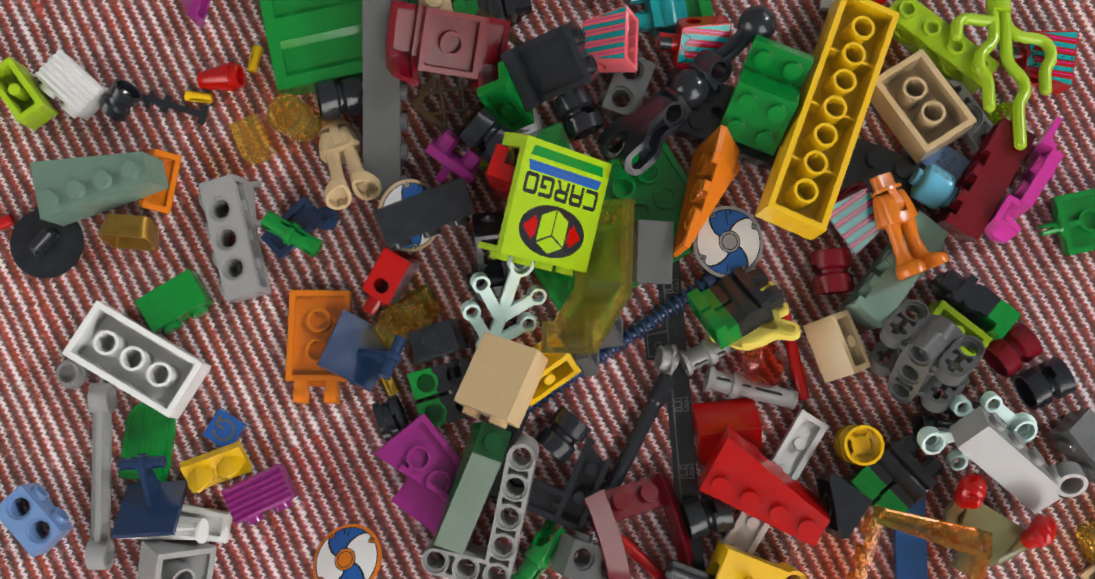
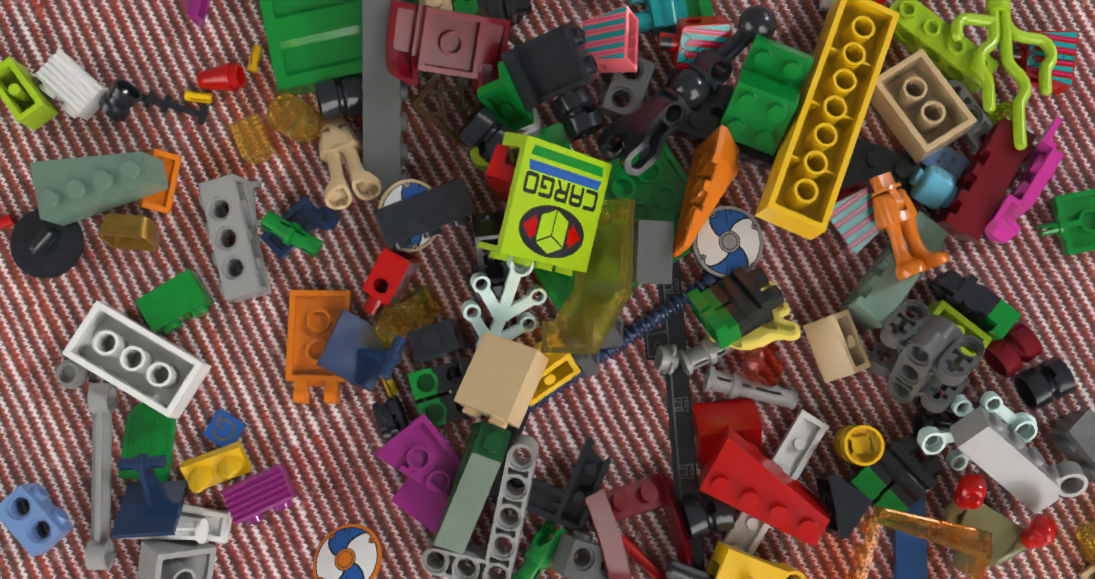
(464, 166): magenta hips -> none
(562, 434): black wheel -> none
(655, 400): black piece -> none
(796, 366): red piece -> none
(832, 271): dark red wheel -> none

